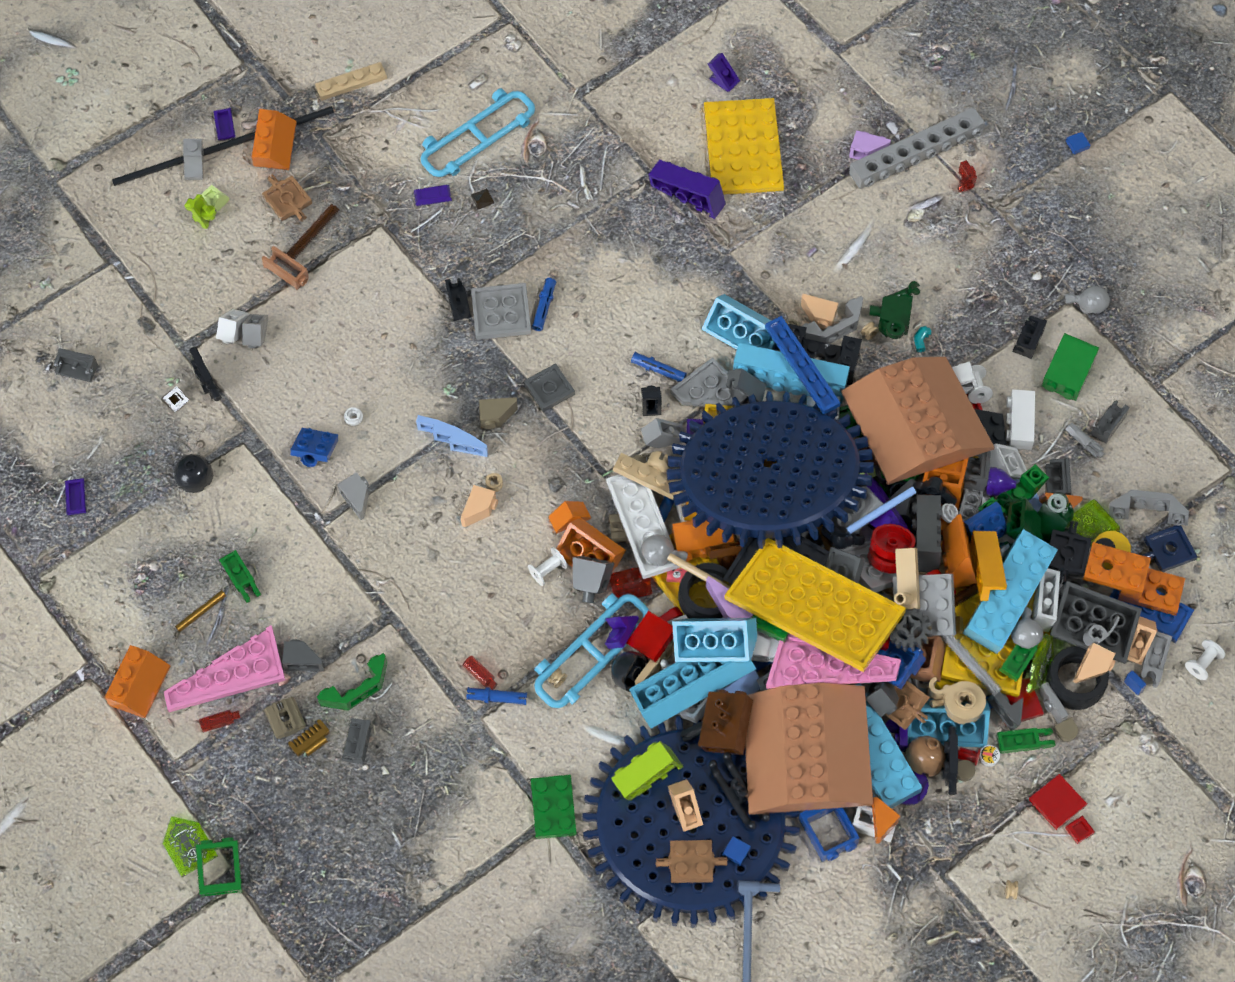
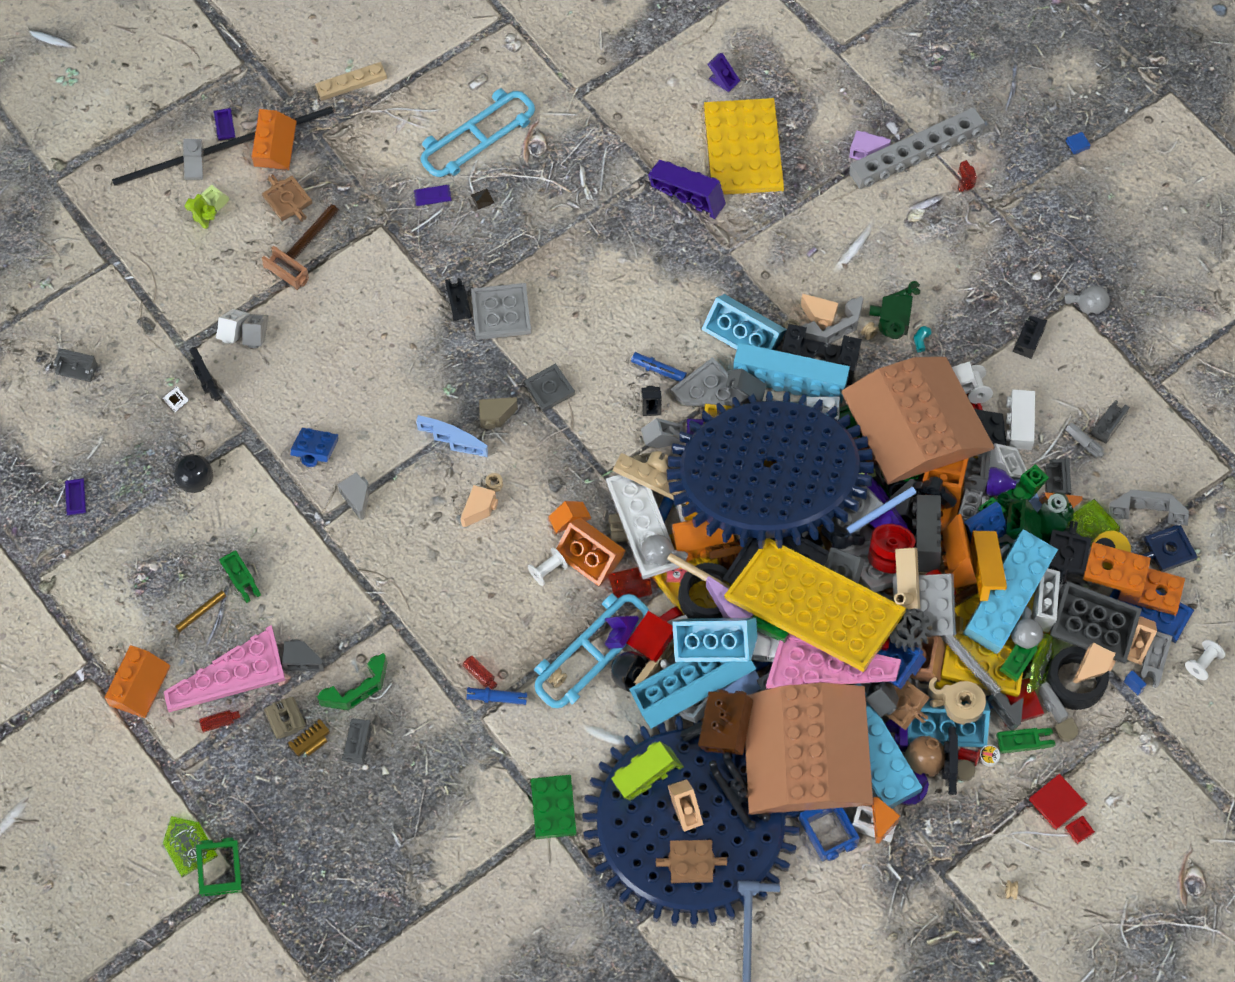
(353, 412): white plate -> none
(546, 297): blue pin -> none
(591, 576): torso -> none
(736, 850): blue tile -> none
(802, 365): blue plate -> none
(948, 512): white plate -> none
(1070, 367): green slope -> none
(1100, 632): light grey panel -> none

